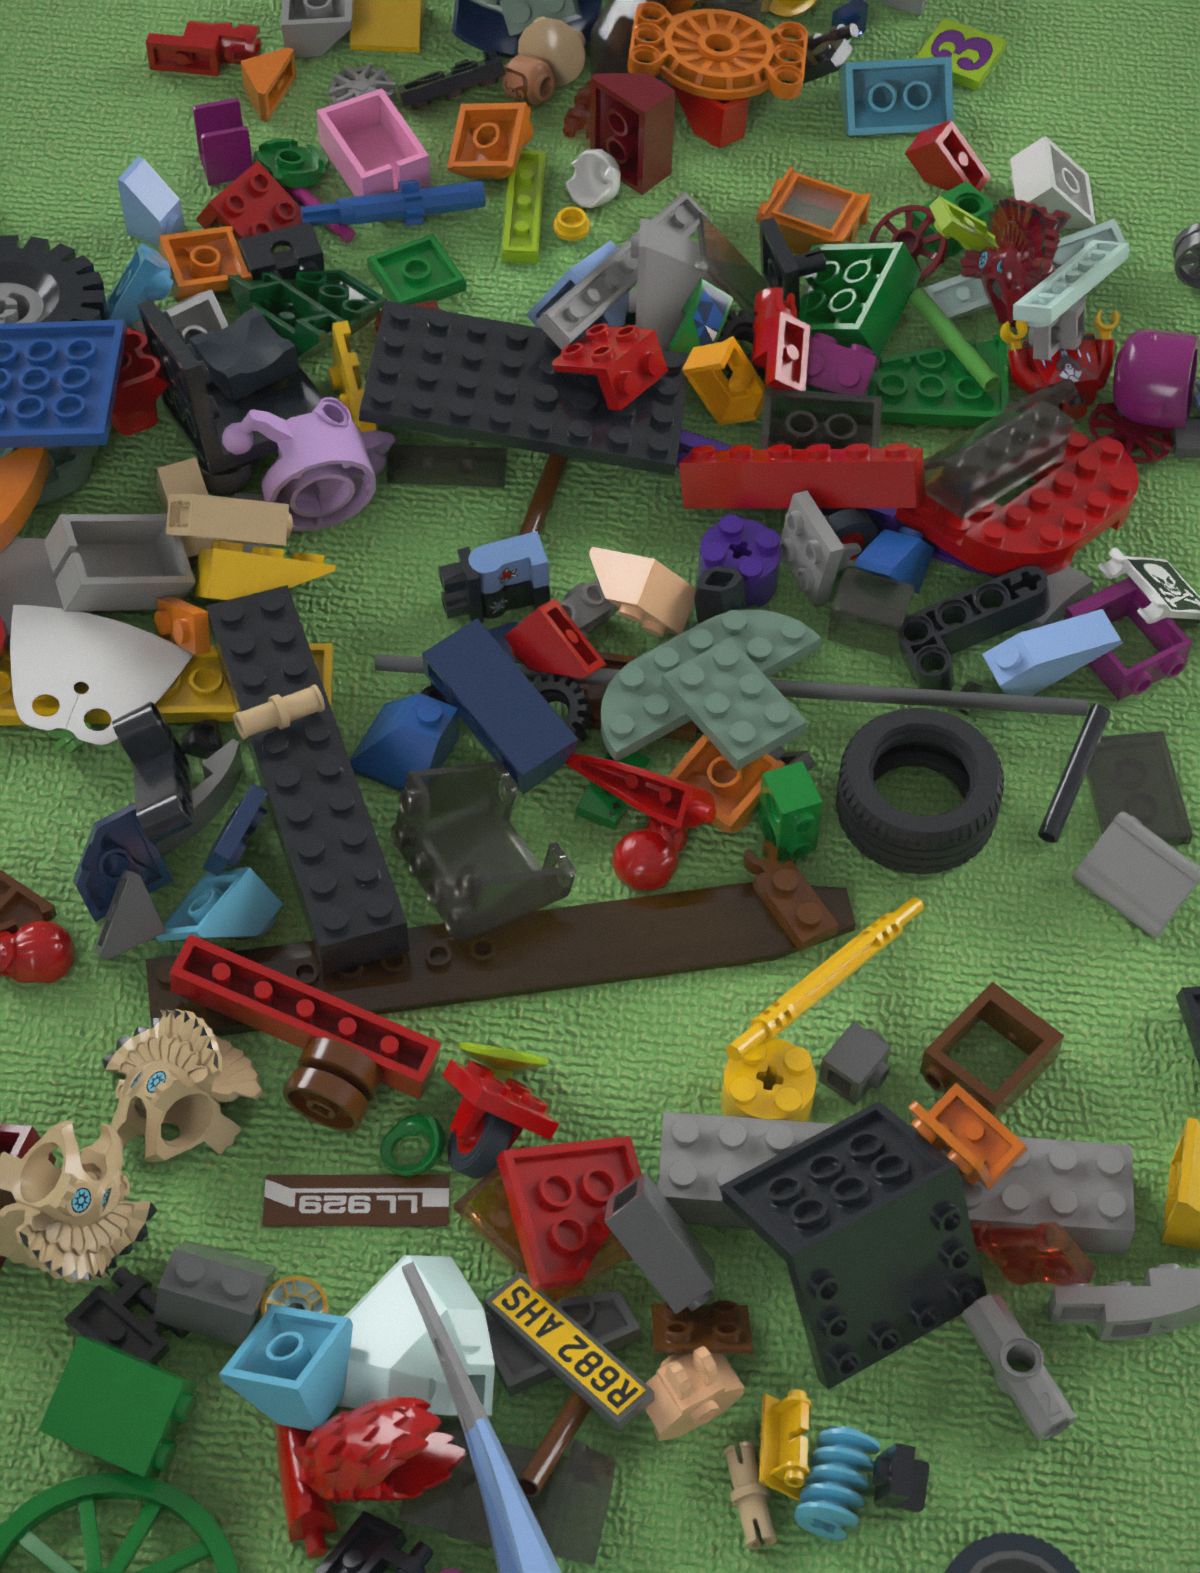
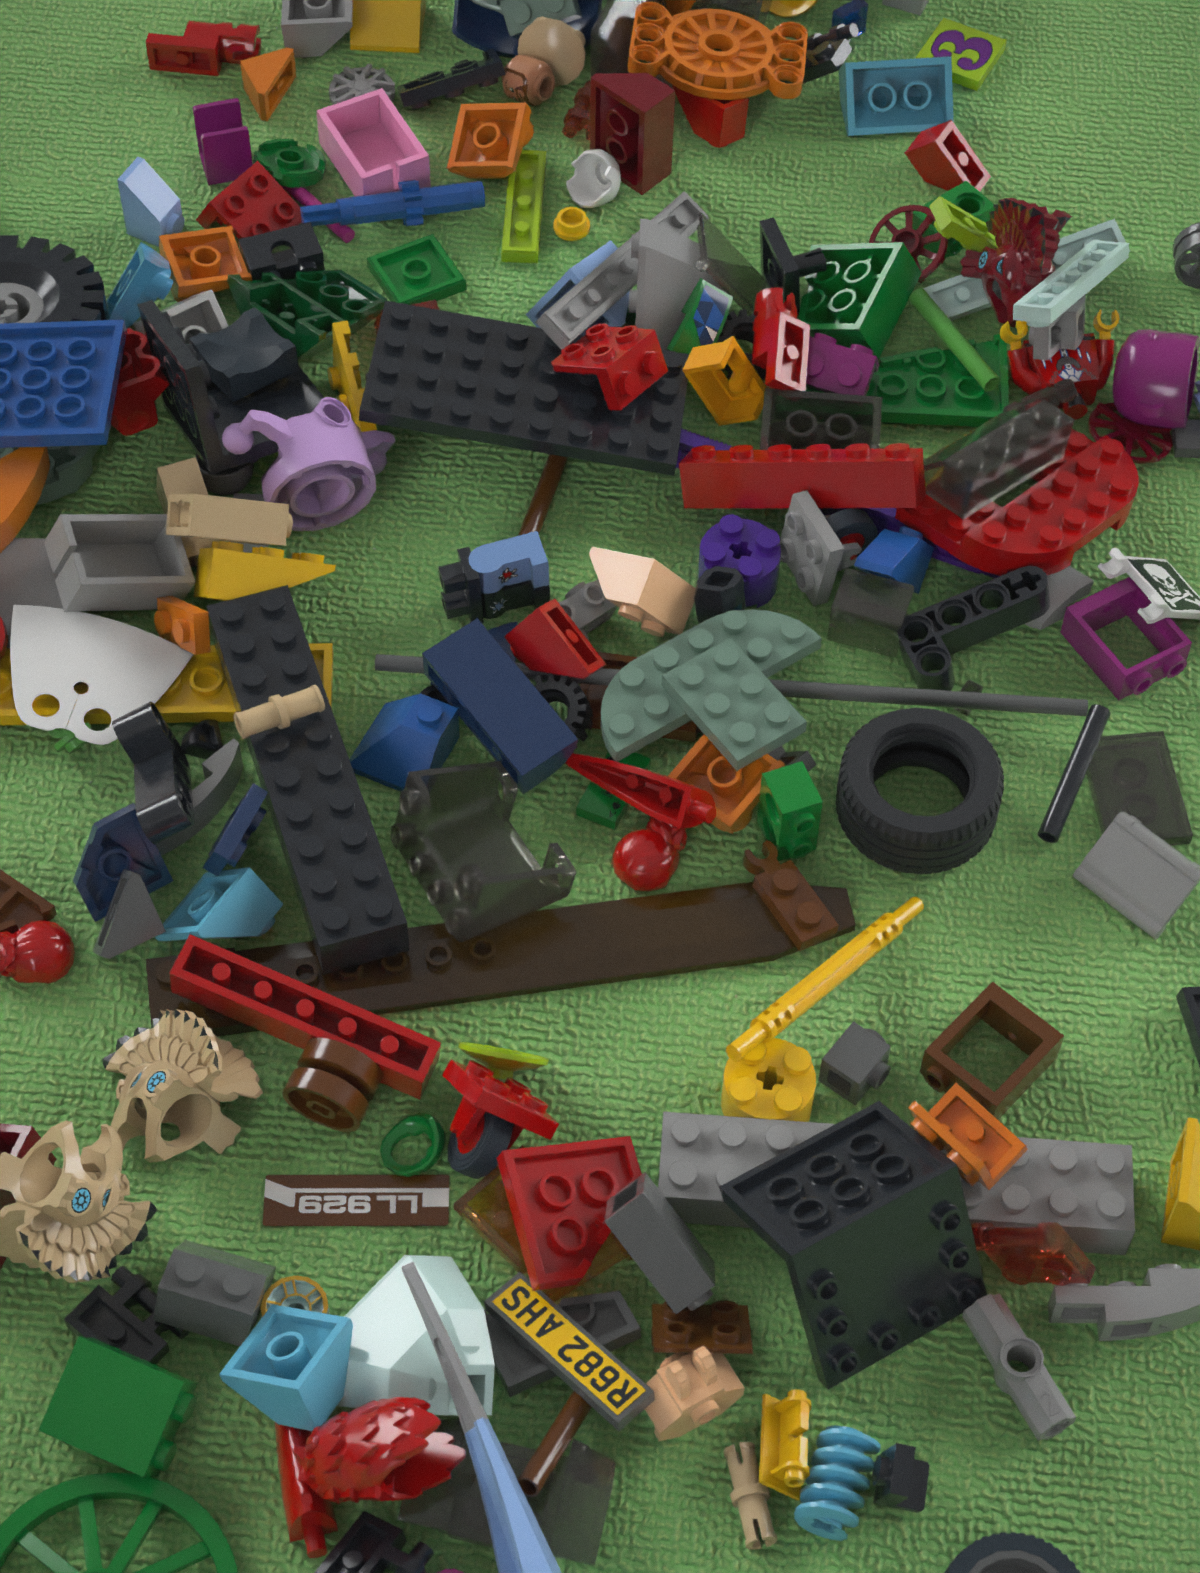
(447, 465): clear smoke tile -> none
(814, 211): orange window -> none
(1050, 652): light blue slope -> none
(1053, 180): white slope -> none

